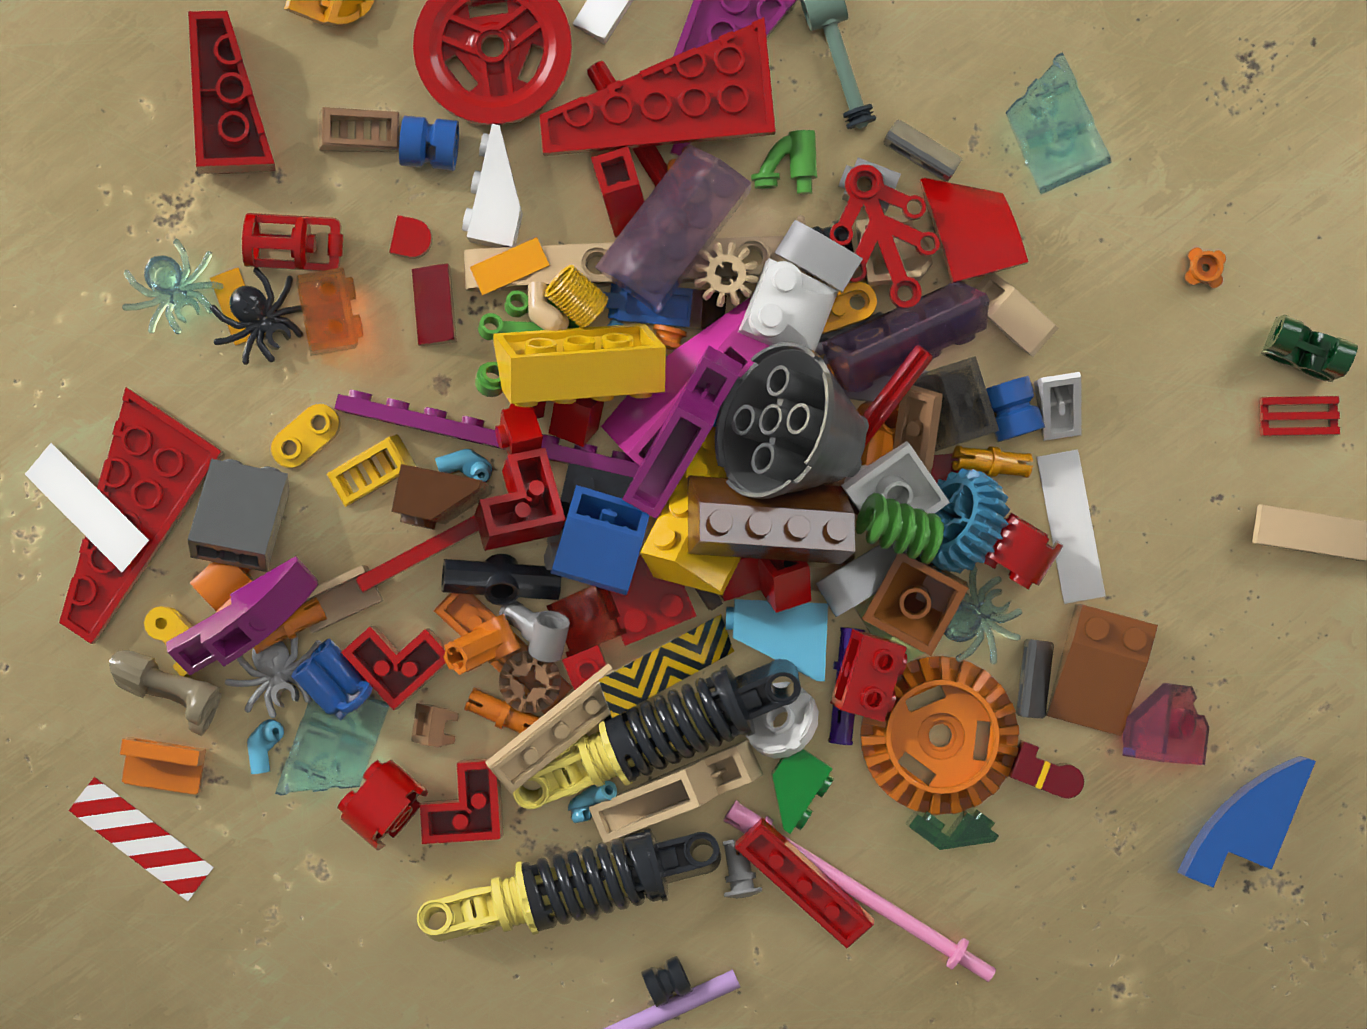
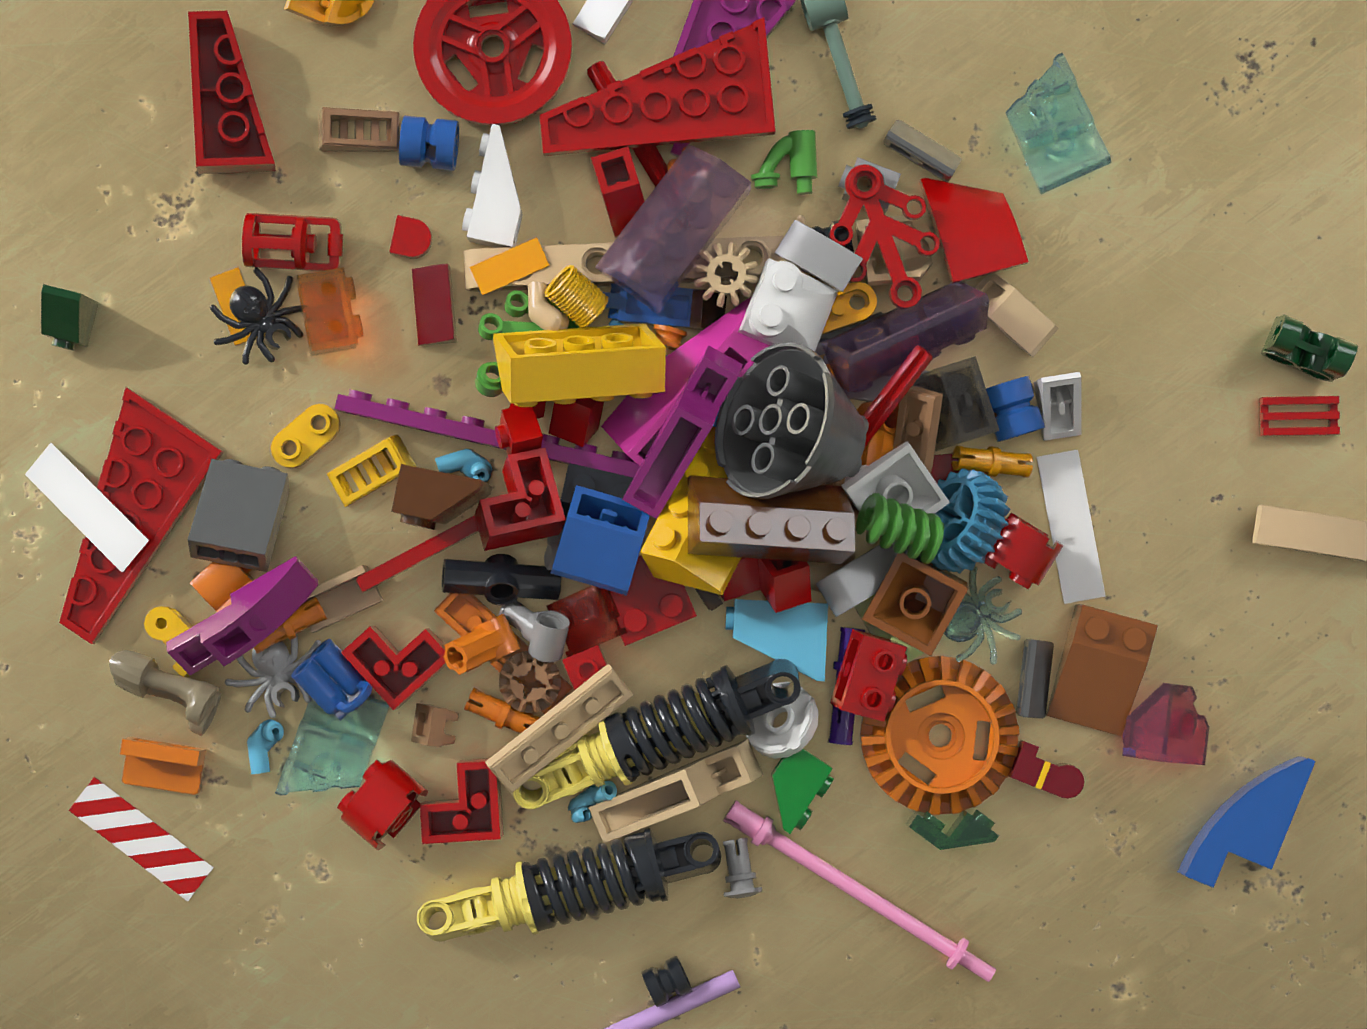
(66, 317): none -> dark green slope
(171, 287): clear light blue animal -> none
(666, 666): sticker -> none
(804, 883): red tile -> none
(1214, 260): orange plate -> none

